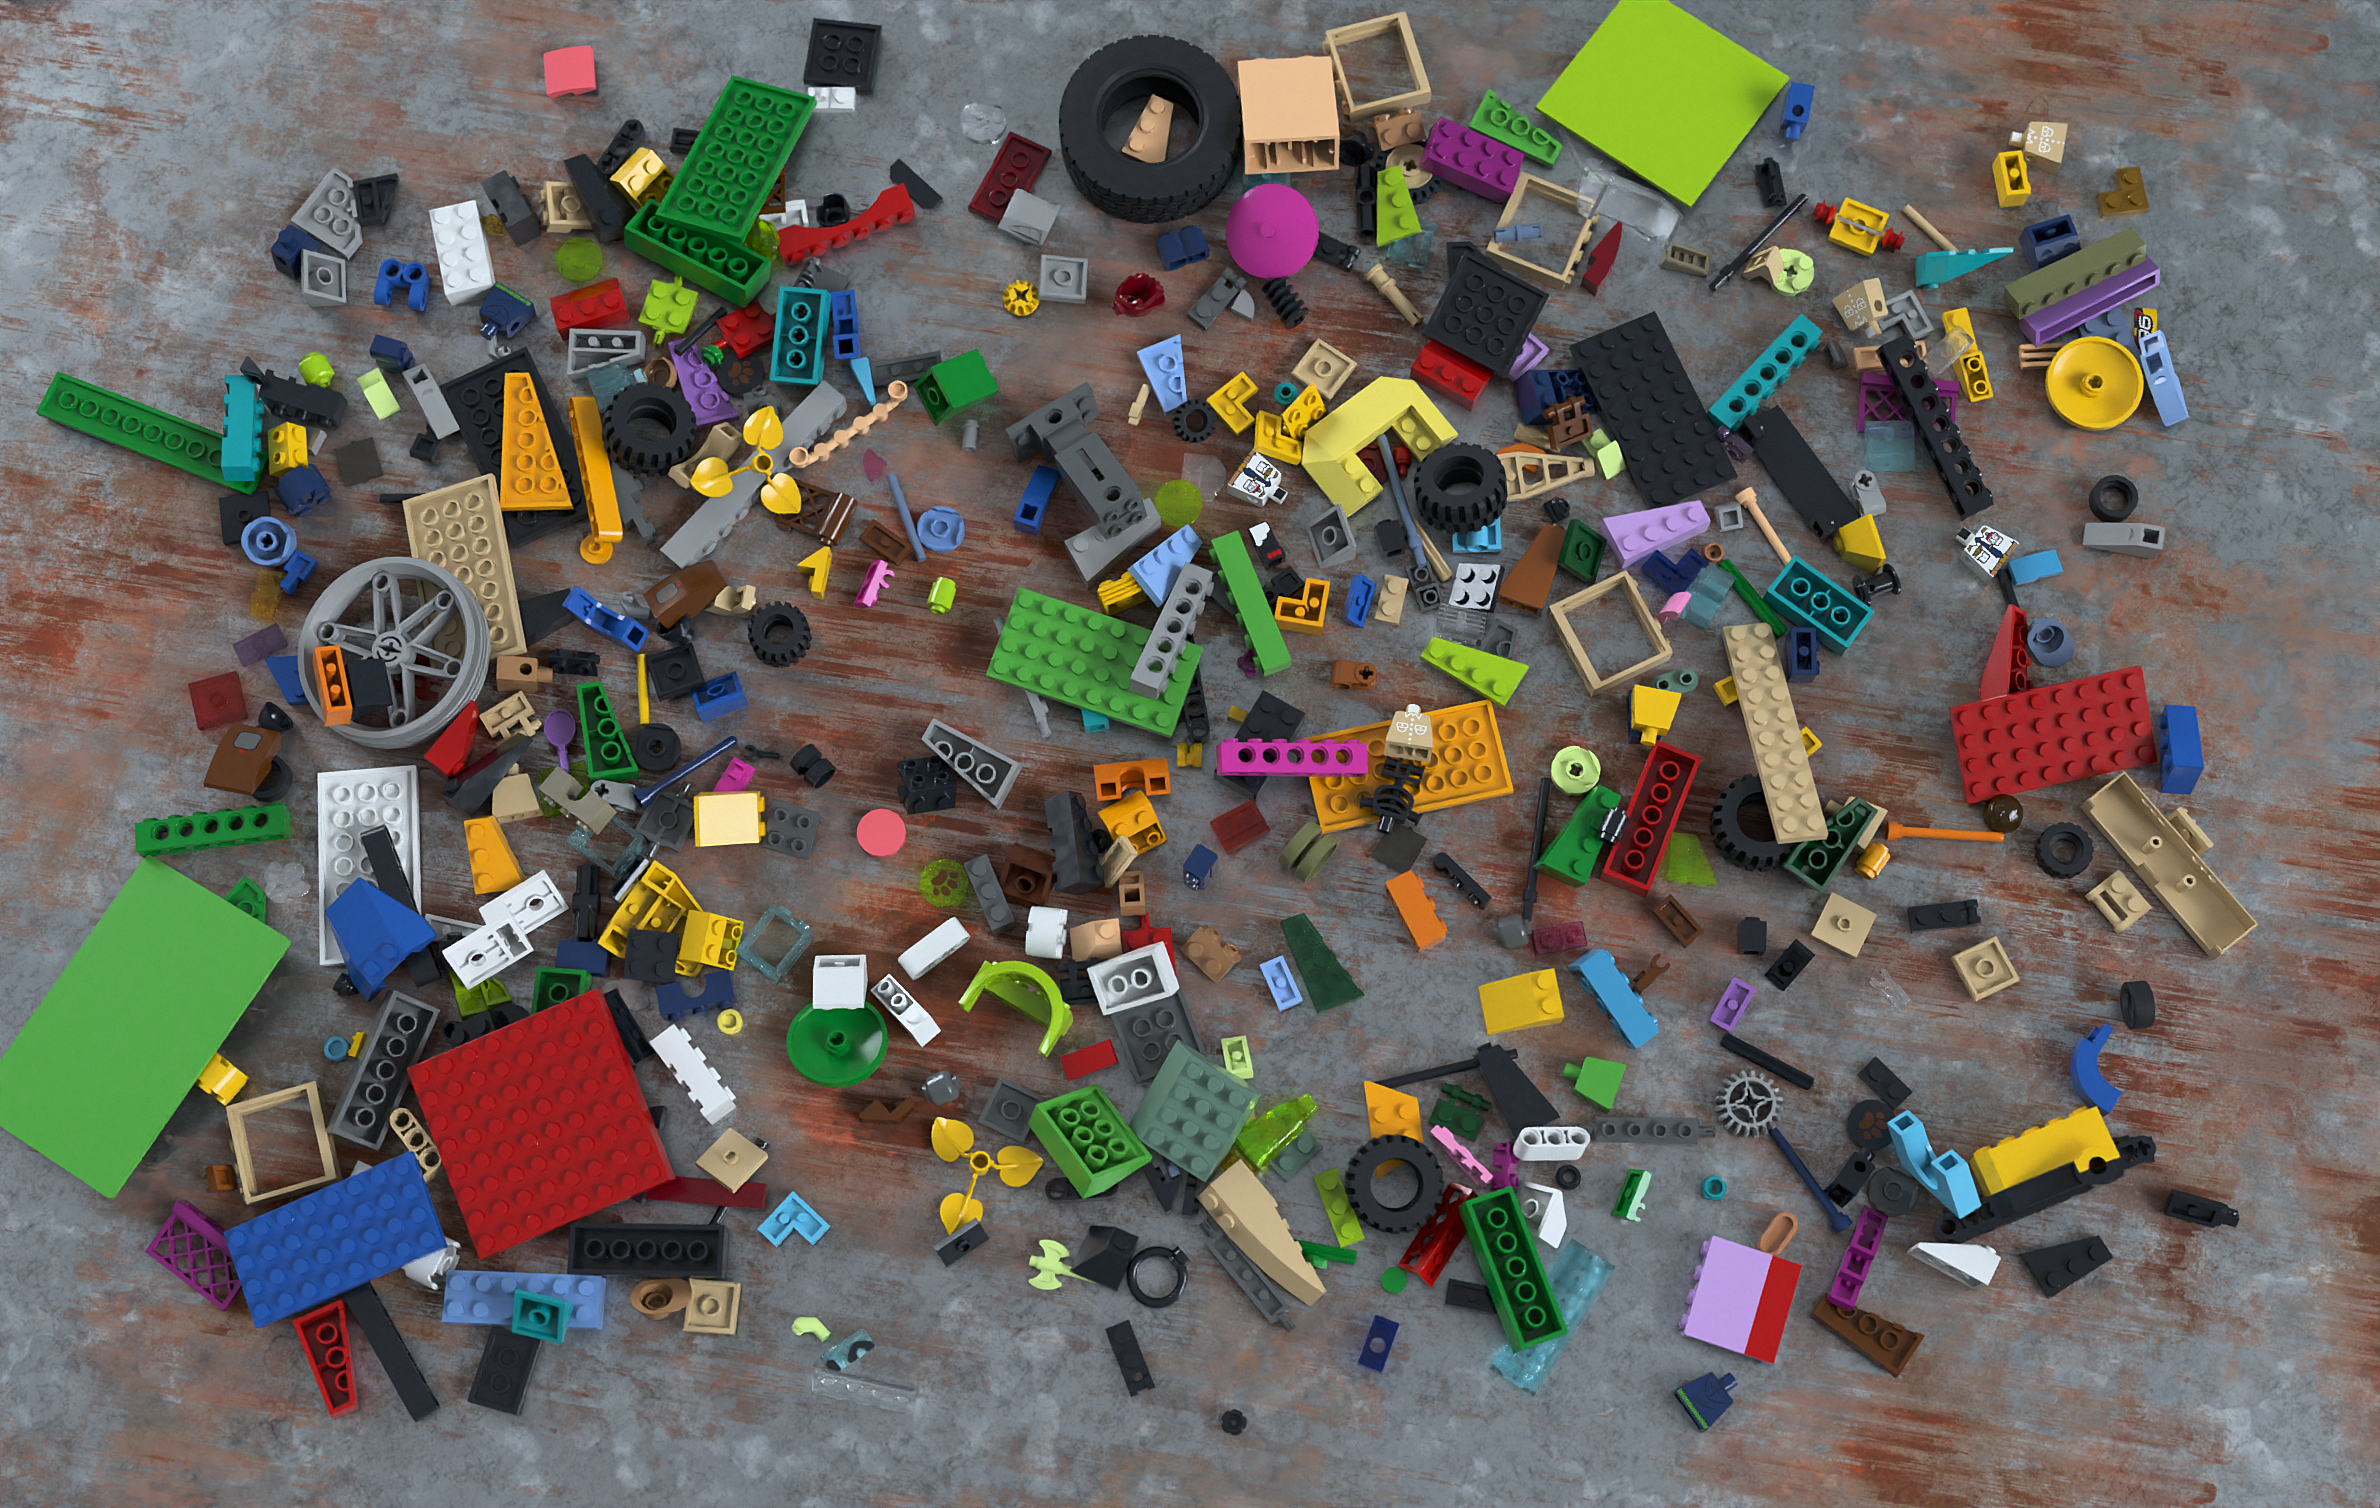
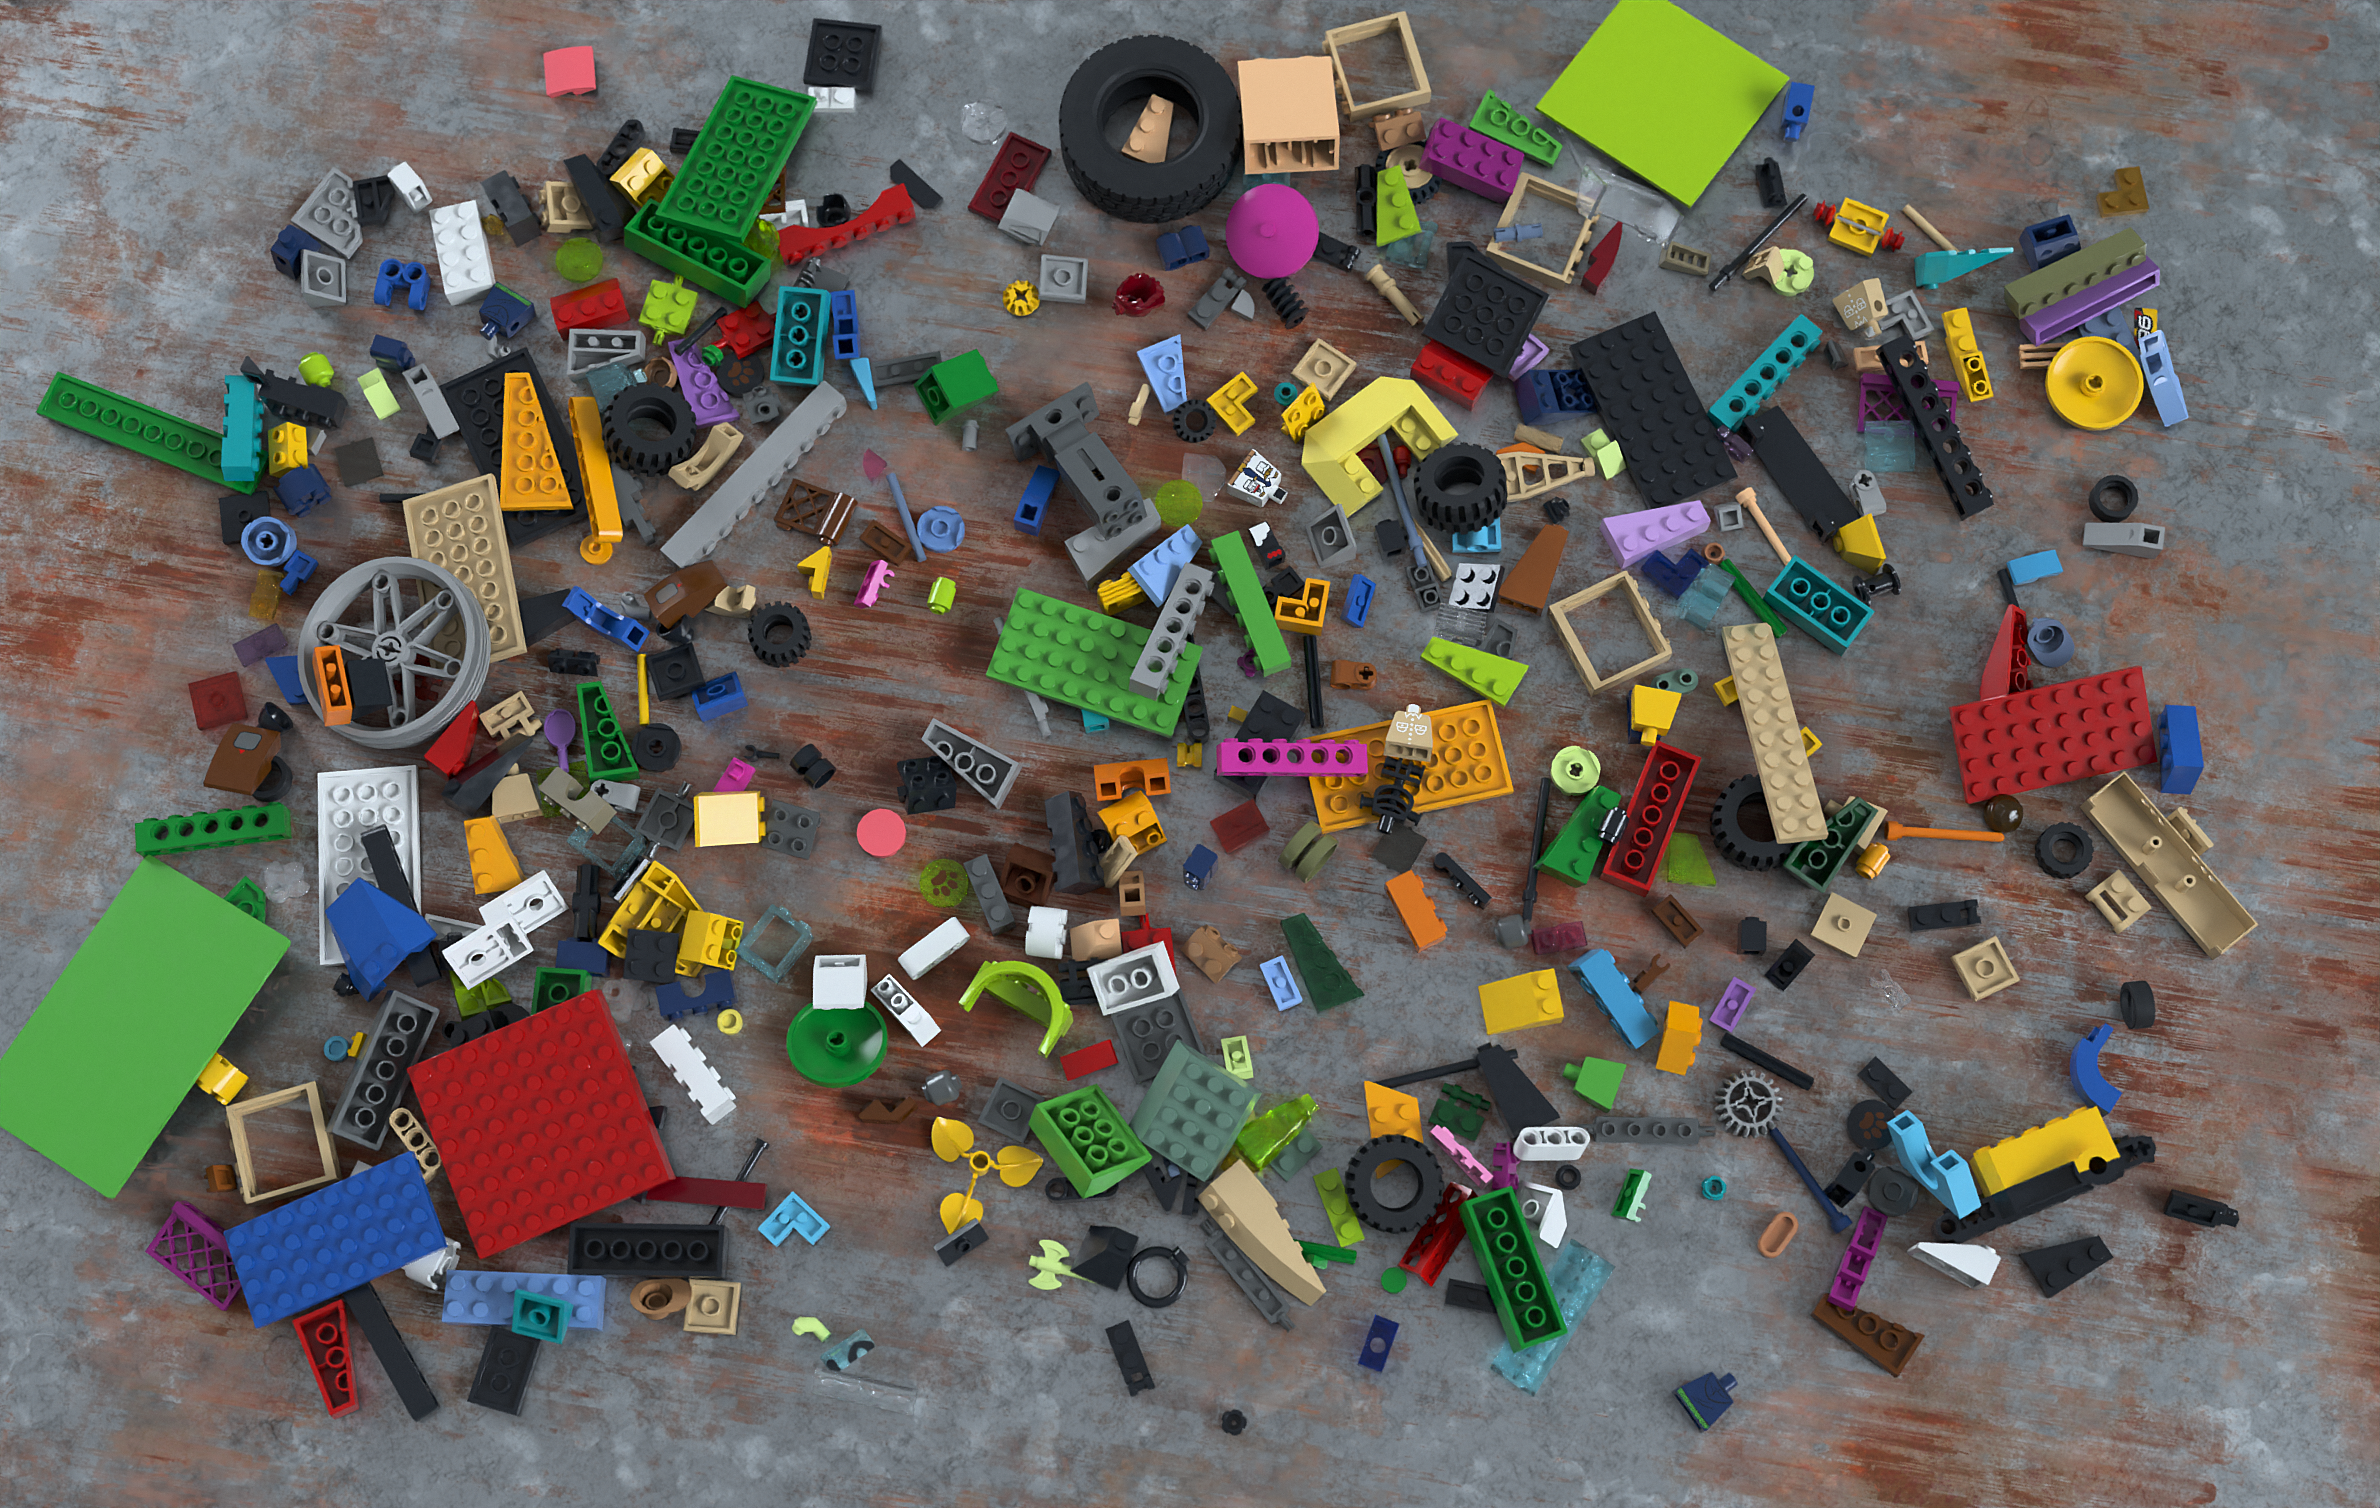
(409, 187): none -> white brick
(512, 674): medium nougat torso -> none
(628, 1029): black tile -> none
(645, 796): dark blue piece -> none
(731, 1160): tan plate -> none
(765, 431): yellow plant -> none
(799, 456): light nougat bar -> none
(1271, 442): yellow plate -> none
(1313, 681): none -> black axle
(1355, 149): black piece -> none
(1391, 600): tan plate -> none
(1568, 430): reddish brown plate -> none
(1582, 551): dark green plate -> none
(1674, 606): bright pink slope -> none
(1679, 1037): none -> light orange brick
(1740, 1299): lavender panel -> none
(1802, 655): dark blue brick -> none
(1947, 351): clear brick -> none
(1985, 551): white torso -> none
(2011, 178): yellow brick -> none
(2041, 144): tan torso -> none

